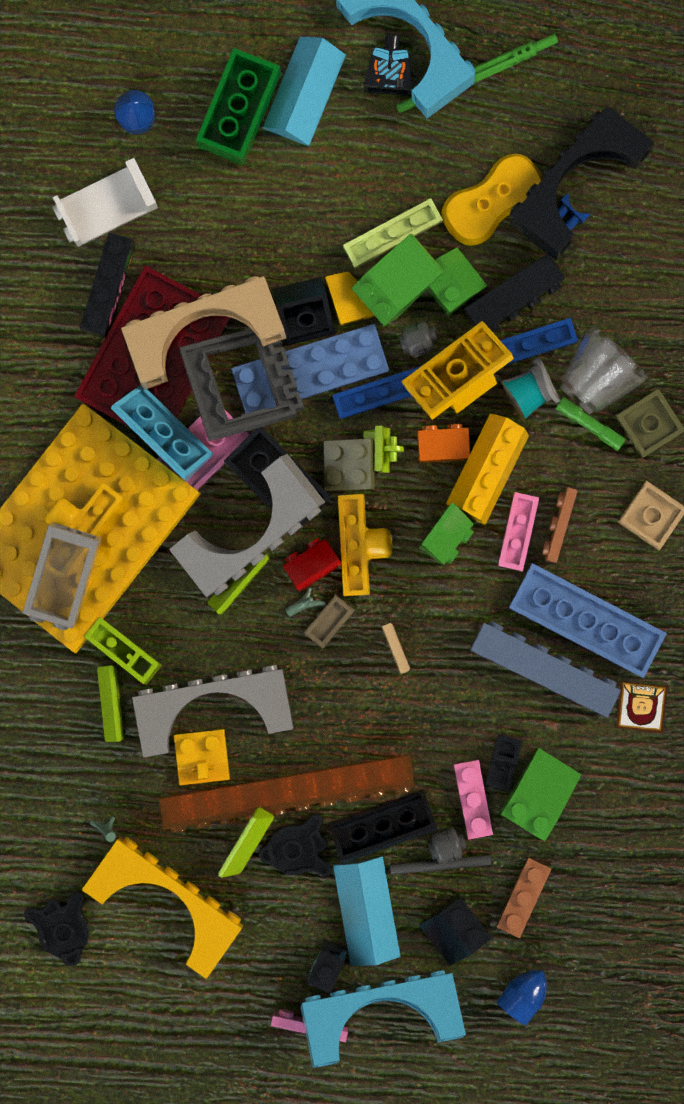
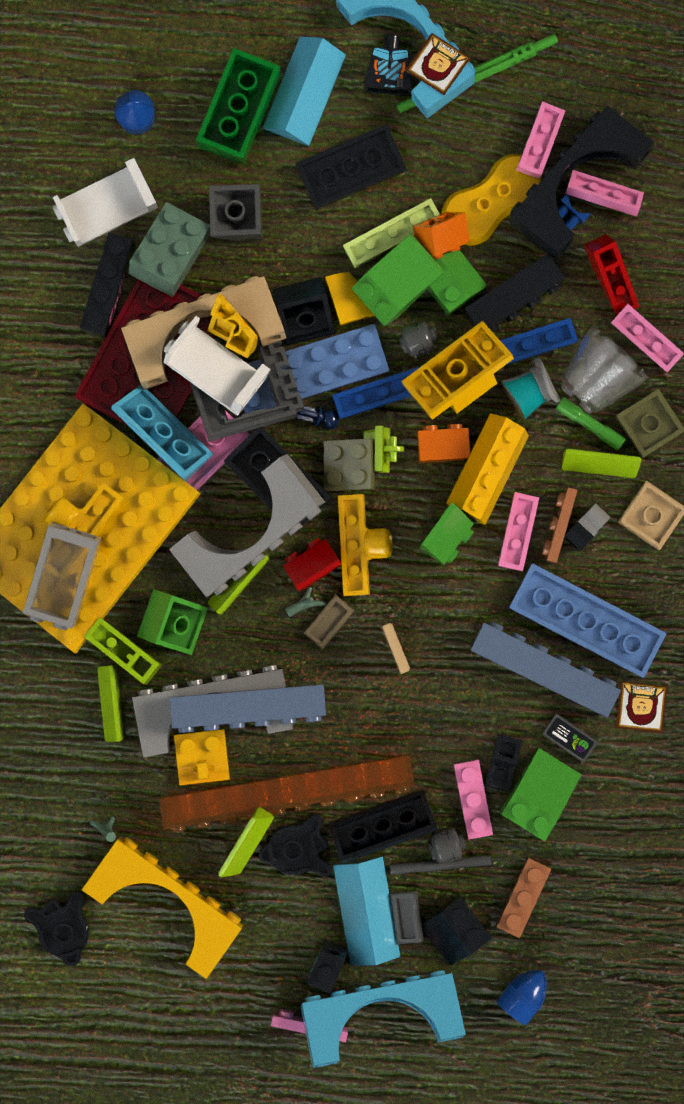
(169, 249): none -> sand green brick
(172, 622): none -> bright green slope
(213, 367): none -> white panel
(232, 328): none -> yellow slope
(236, 212): none -> dark grey slope
(248, 706): none -> sand blue brick
(328, 419): none -> dark blue axle
(351, 167): none -> black plate
(407, 917): none -> dark grey tile
(438, 64): none -> sticker
(442, 233): none -> orange brick
(540, 140): none -> bright pink plate
(569, 738): none -> tile
(586, 527): none -> leg
(600, 463): none -> lime slope
(604, 193): none -> bright pink plate
(611, 273): none -> red slope
(647, 338): none -> bright pink plate

